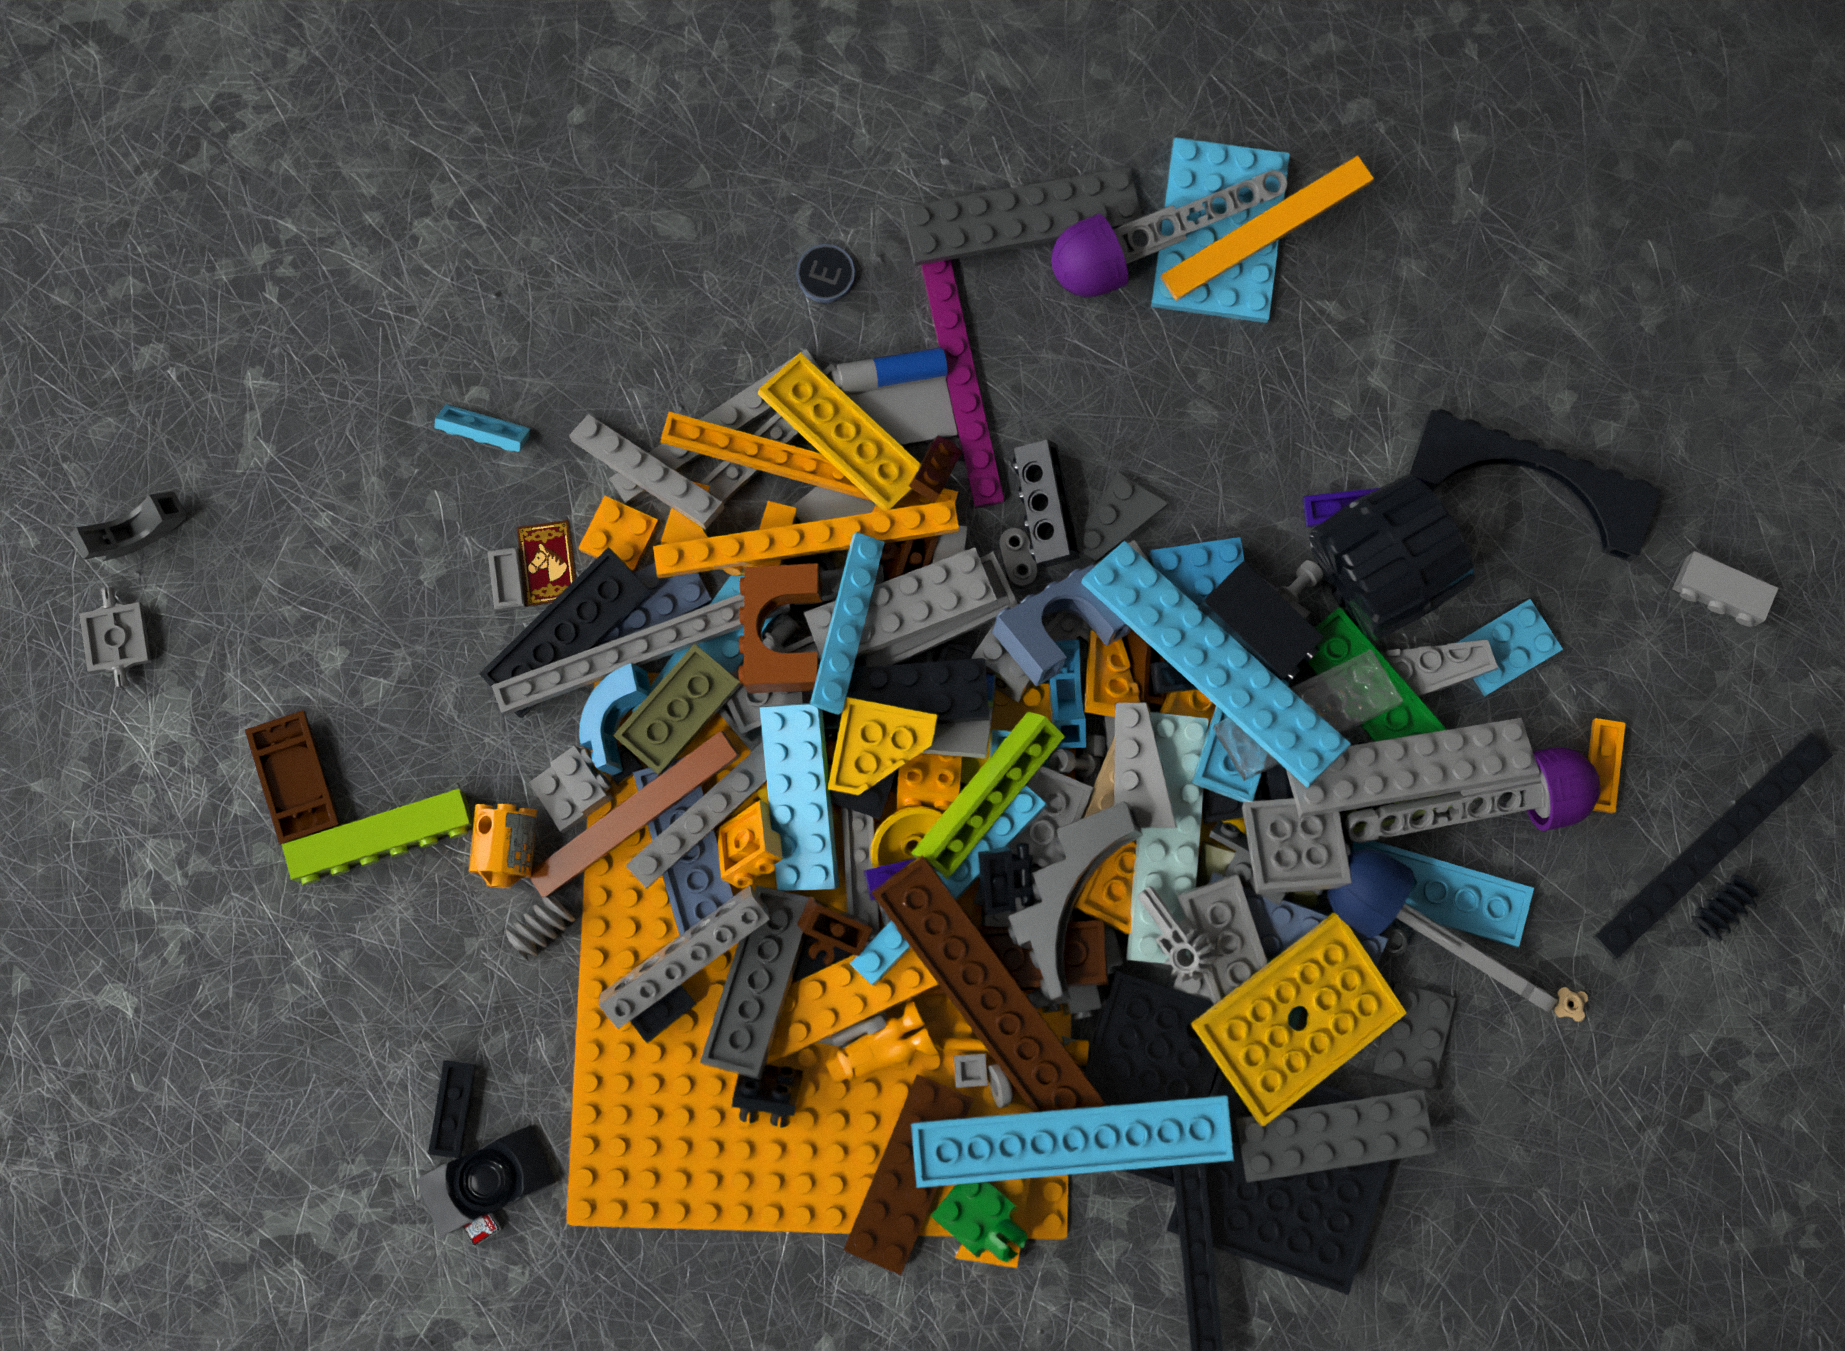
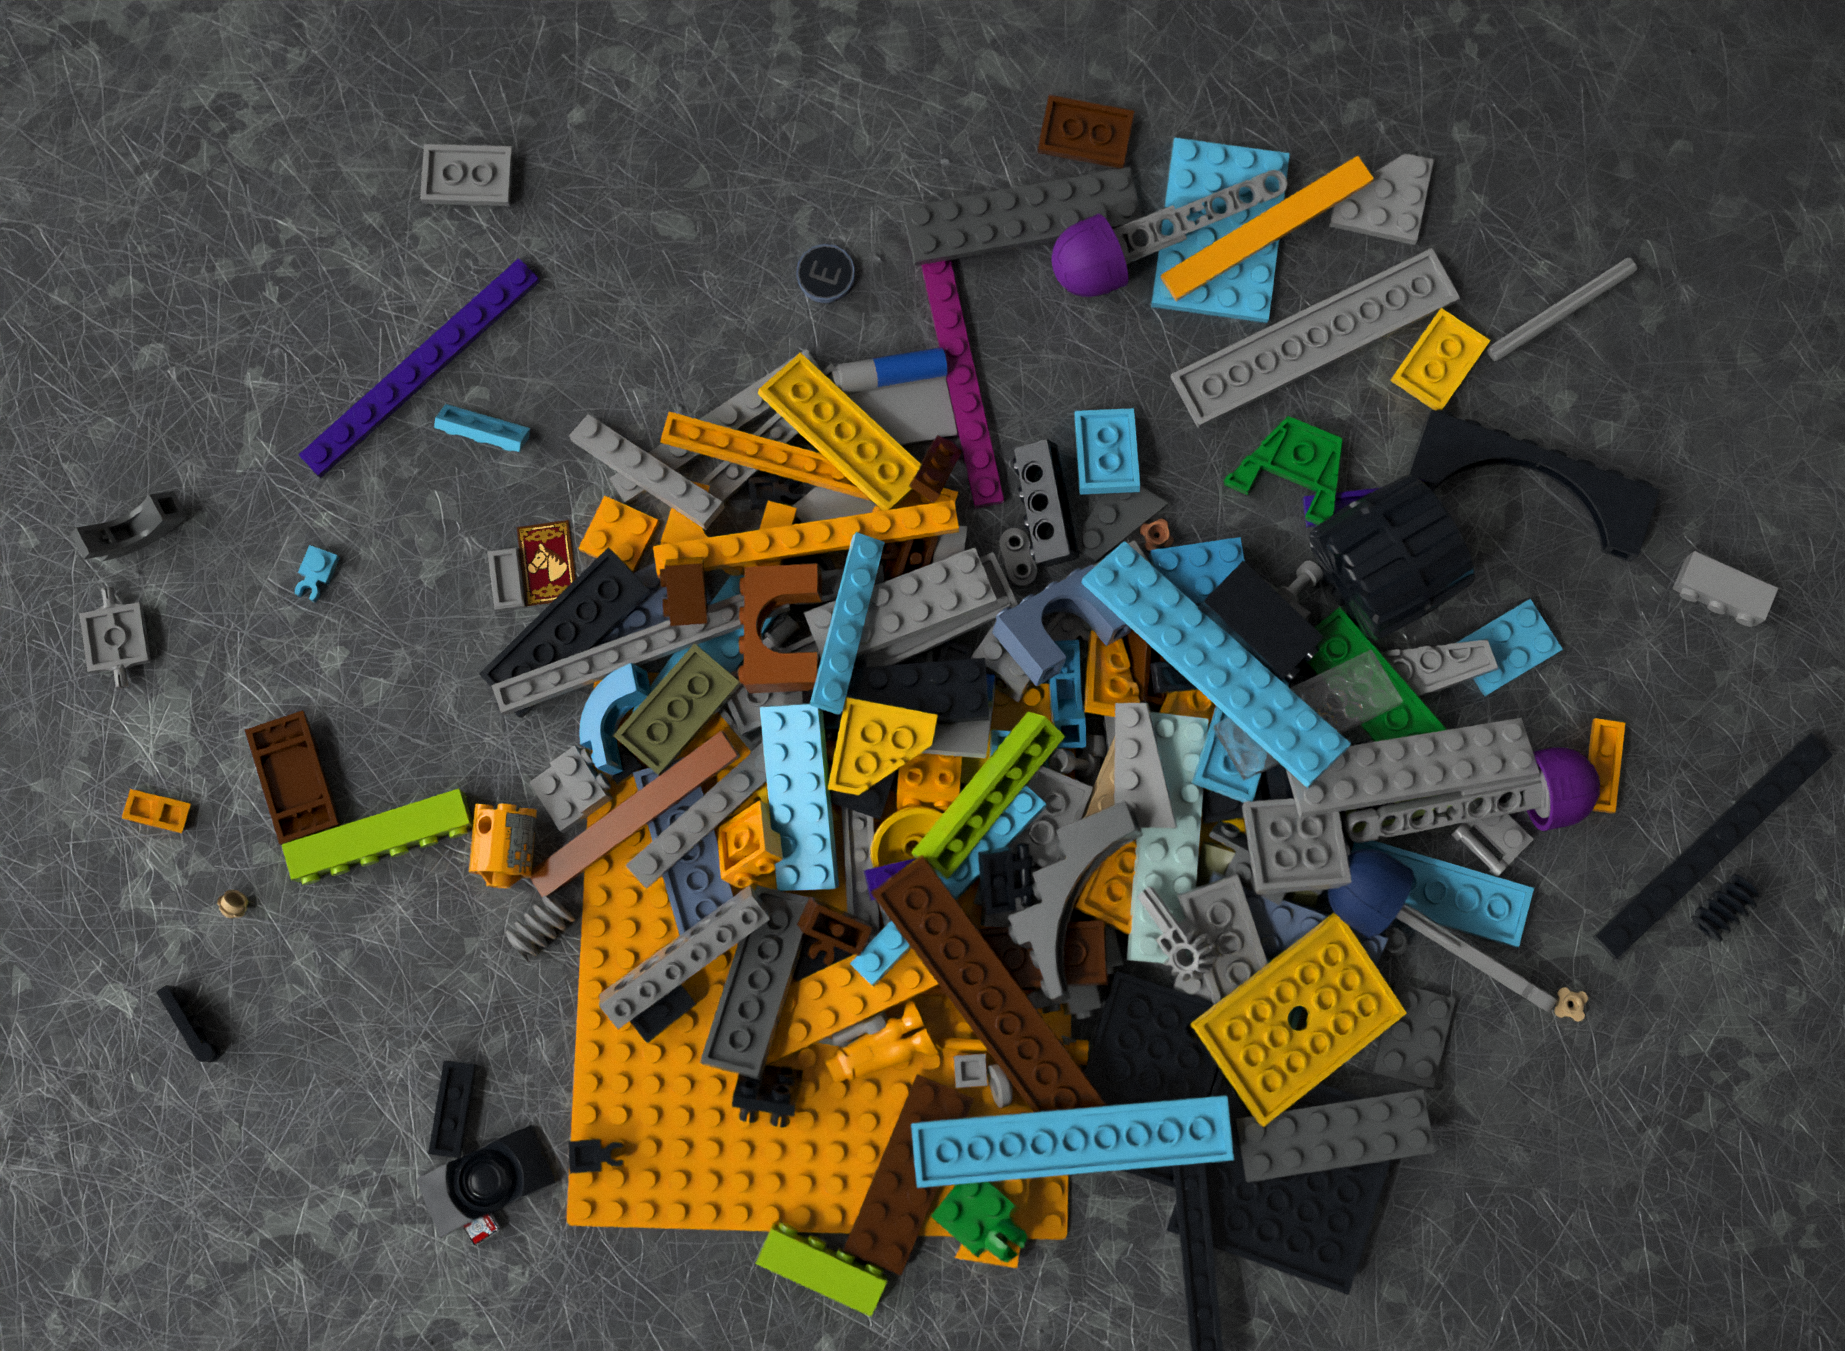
(156, 811): none -> light orange slope
(188, 1025): none -> black plate
(233, 904): none -> tan plate
(316, 567): none -> medium azure plate
(419, 368): none -> dark purple plate
(466, 175): none -> light grey plate
(589, 1155): none -> black plate
(685, 591): none -> reddish brown brick
(768, 489): none -> black plate
(822, 1269): none -> lime brick
(1085, 131): none -> reddish brown plate
(1107, 451): none -> medium azure plate
(1159, 527): none -> nougat plate
(1301, 456): none -> green wing
(1314, 337): none -> light grey plate
(1389, 205): none -> light grey plate
(1440, 360): none -> yellow plate
(1502, 833): none -> light grey plate
(1561, 309): none -> light grey axle

